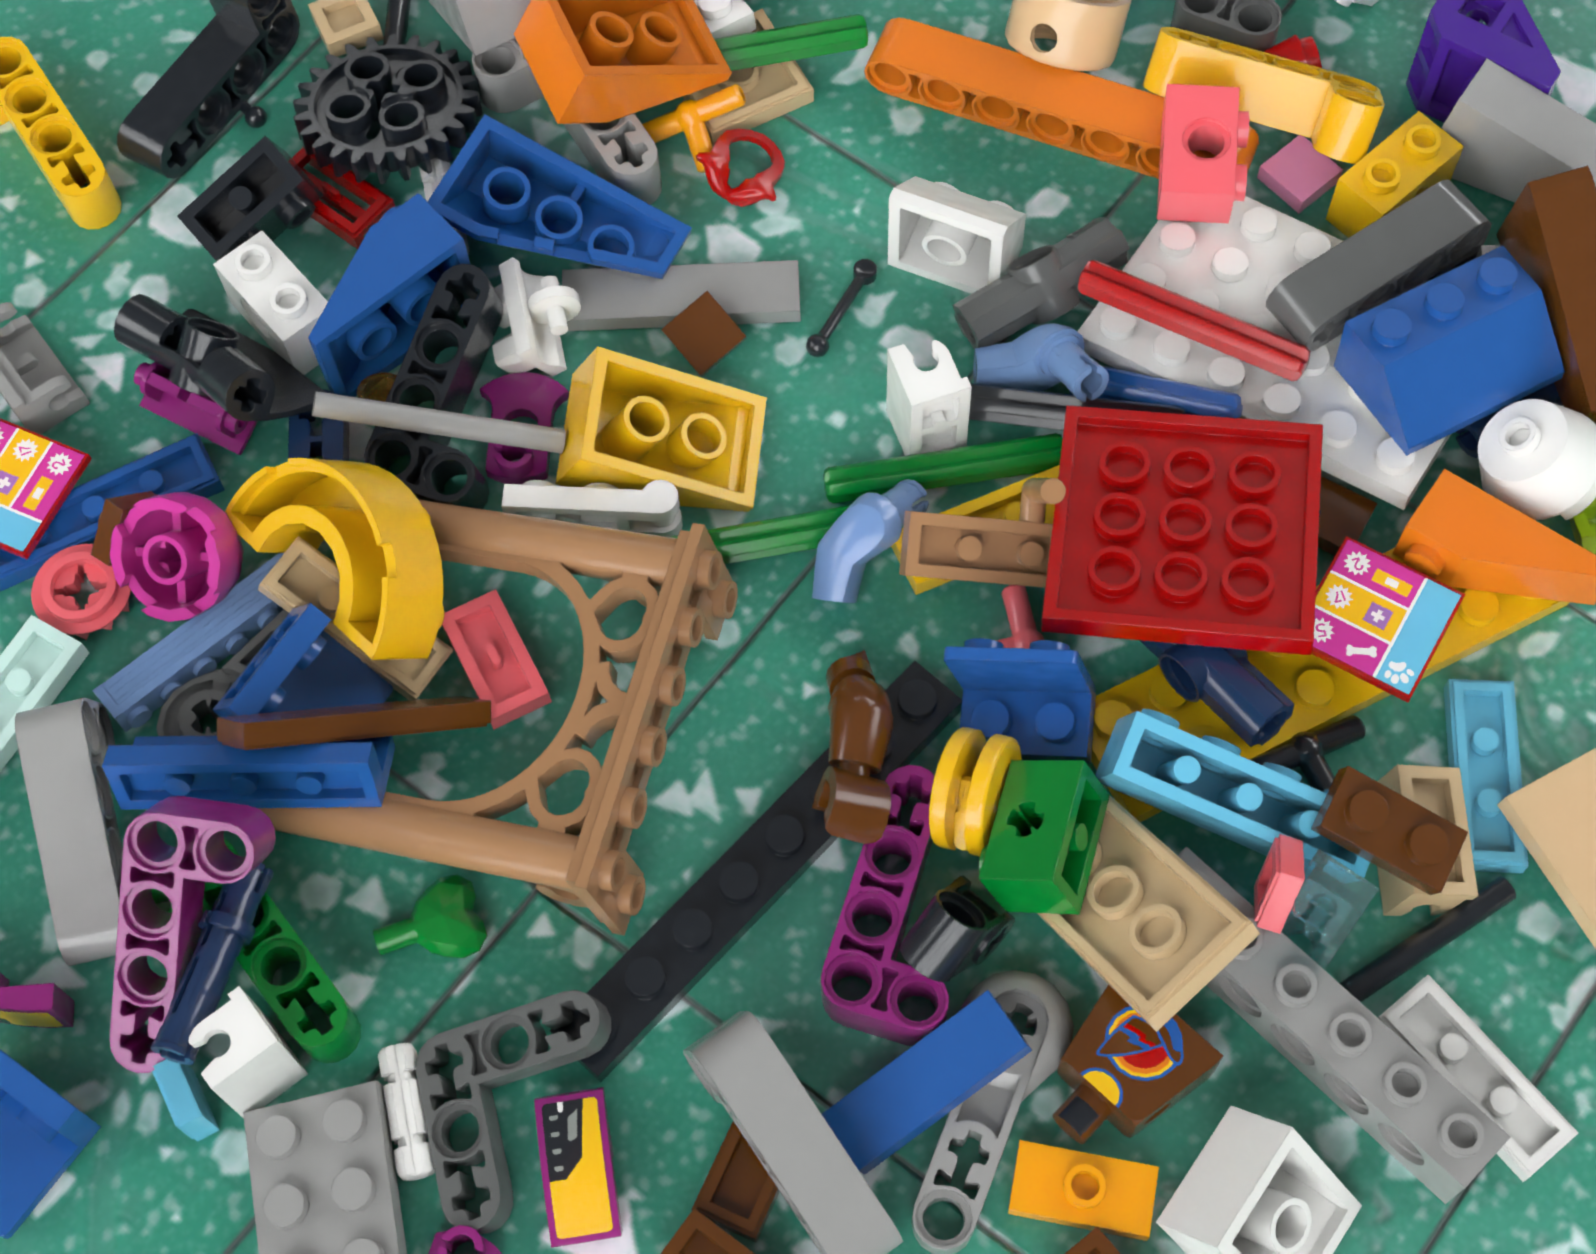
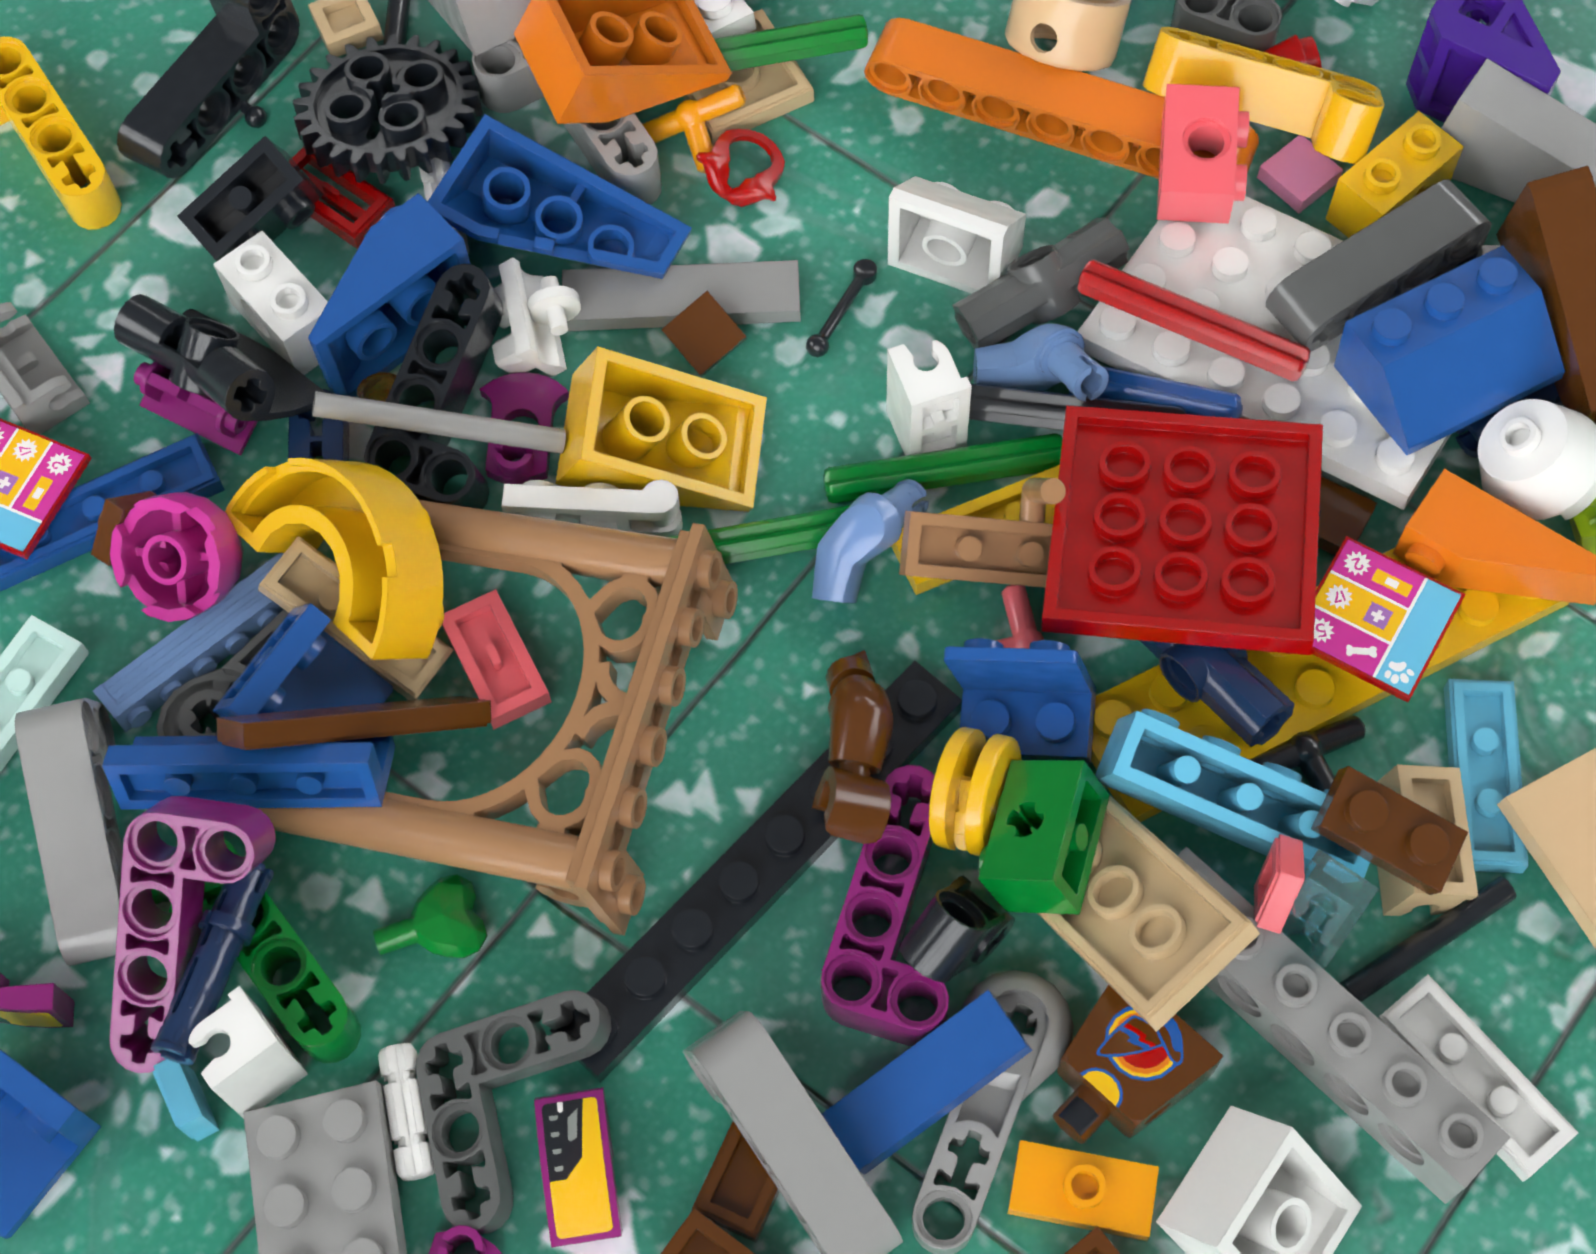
(63, 577): coral gear -> none

